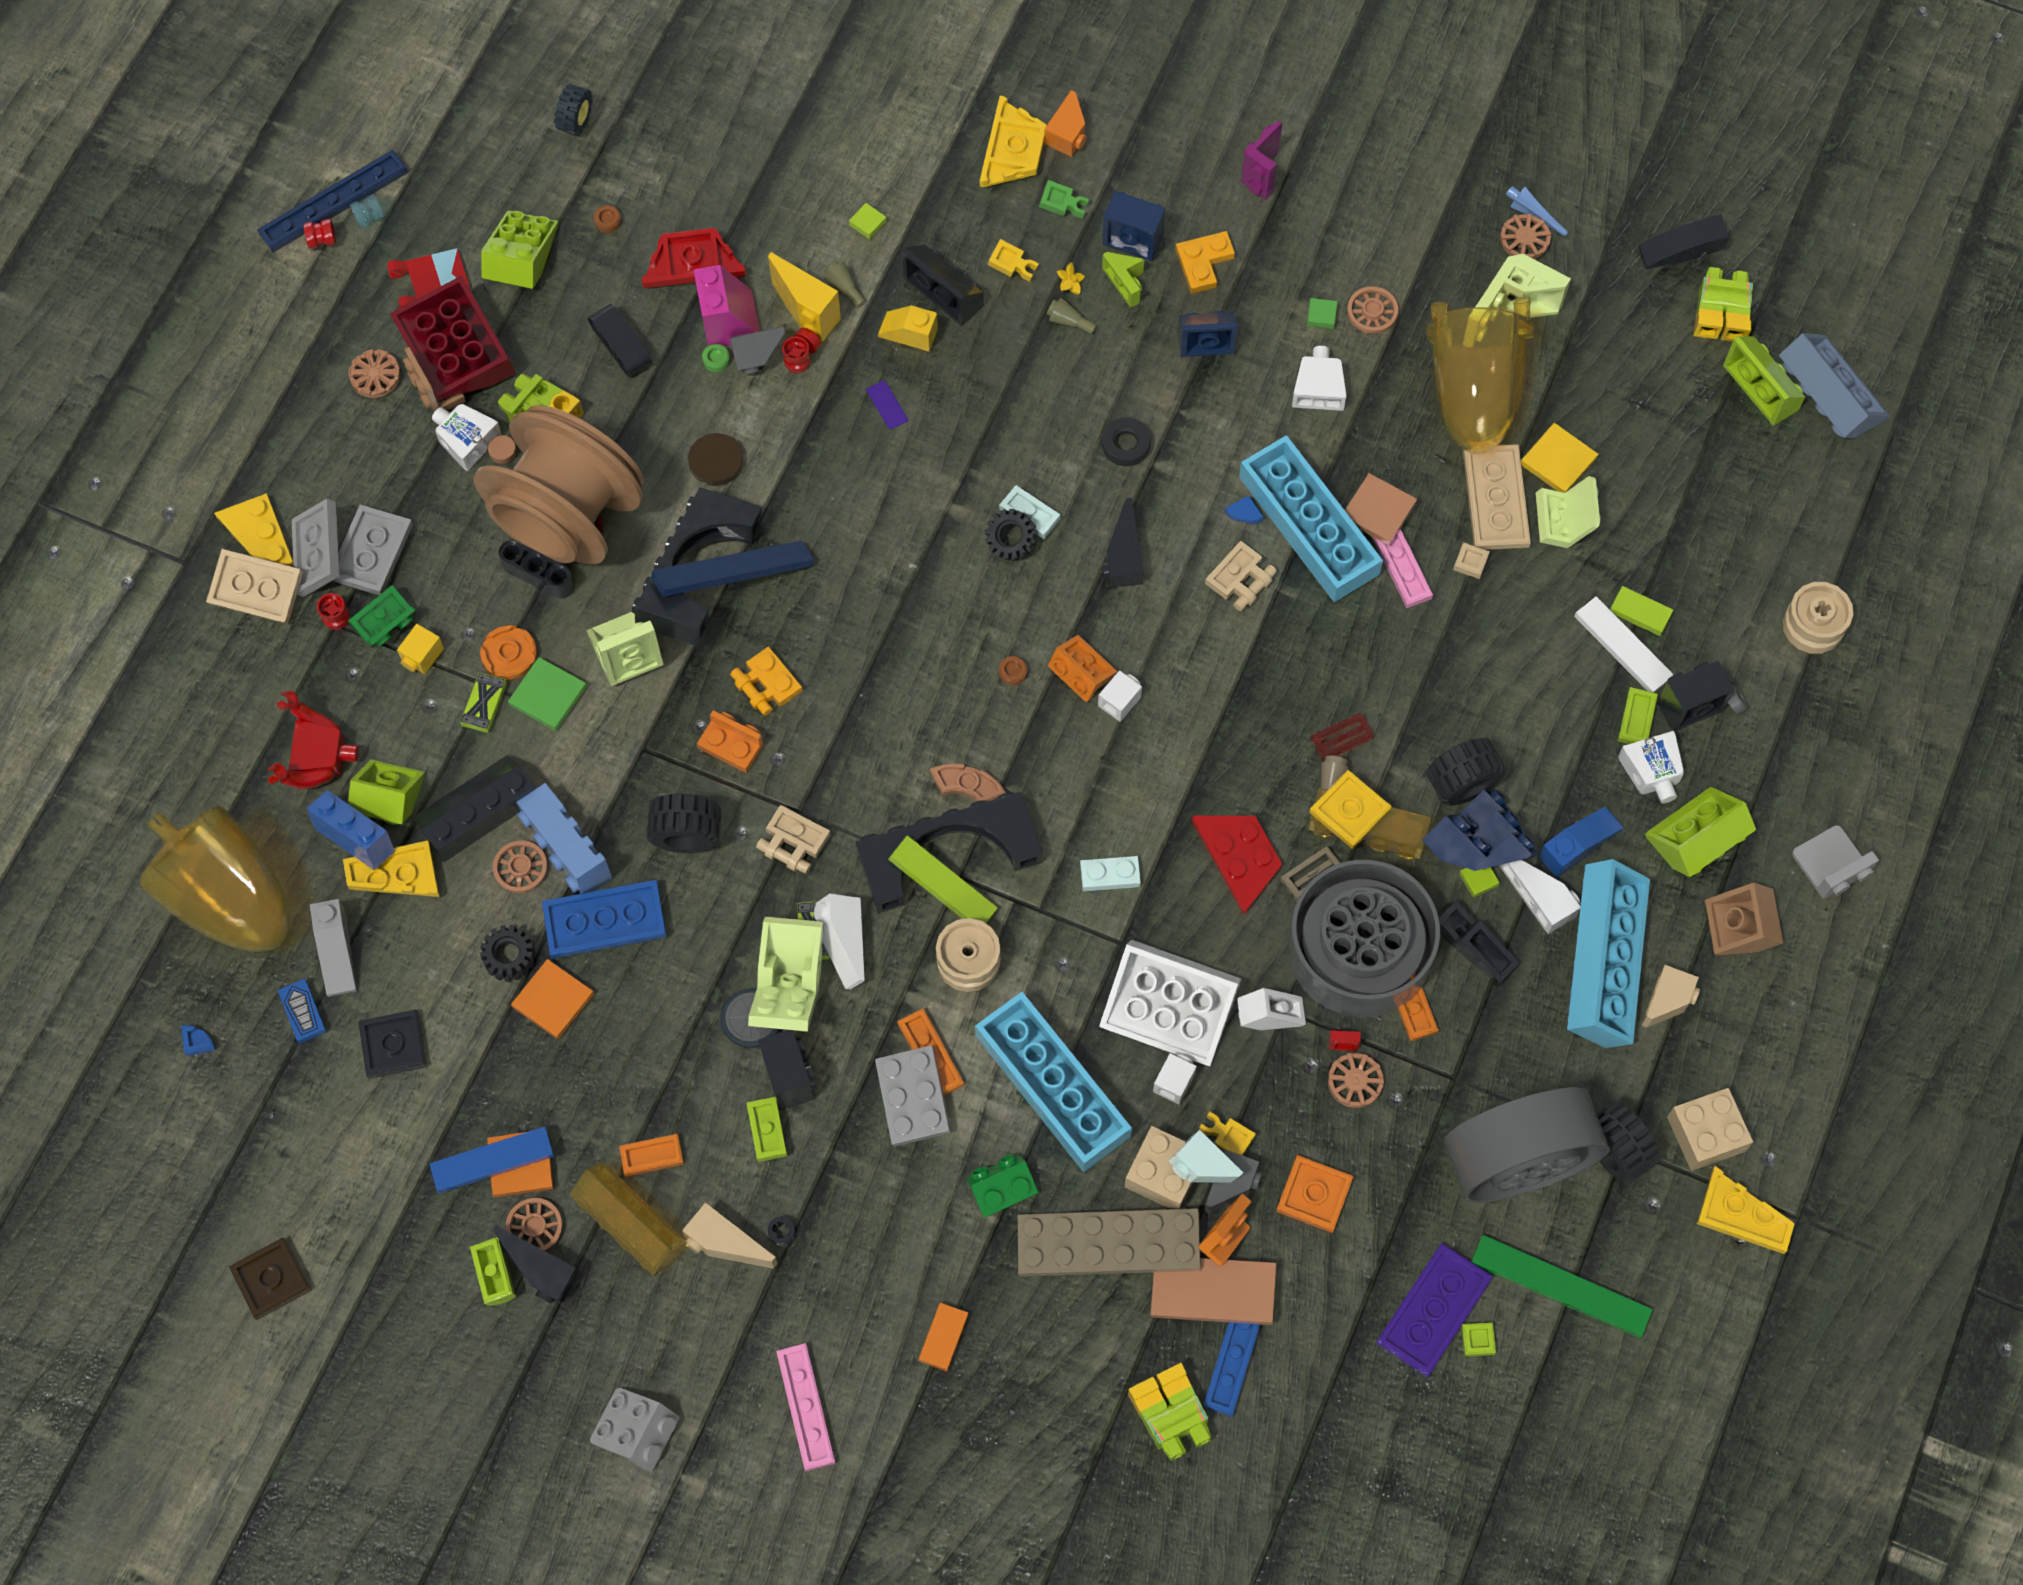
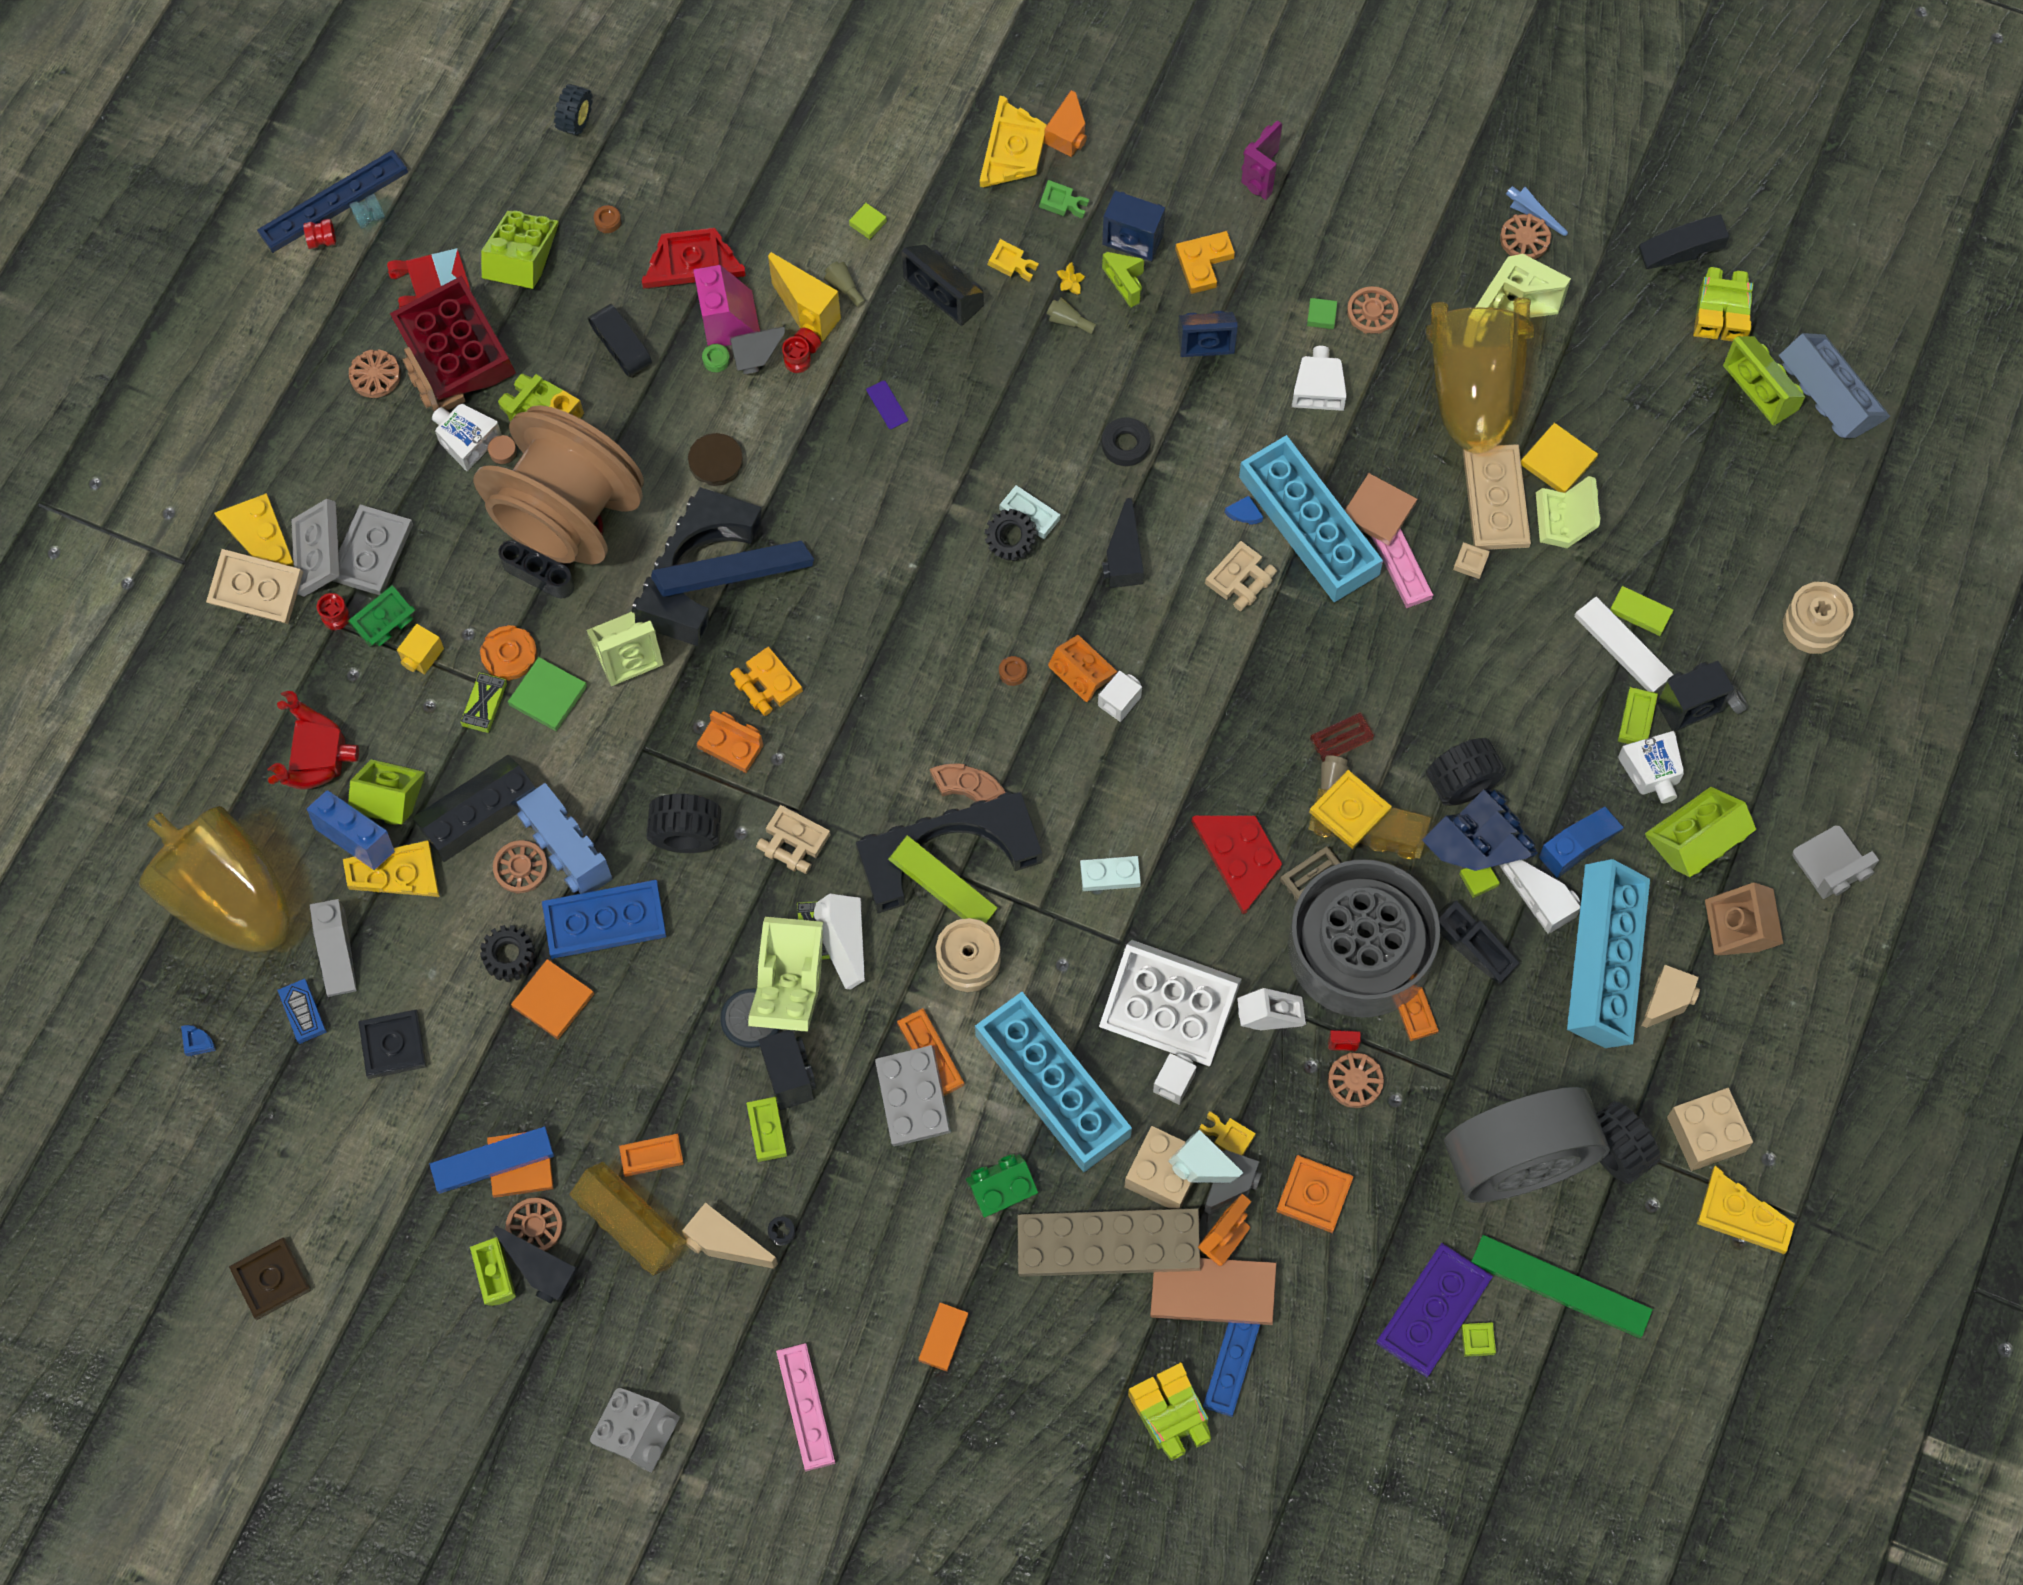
(910, 327): yellow slope -> none

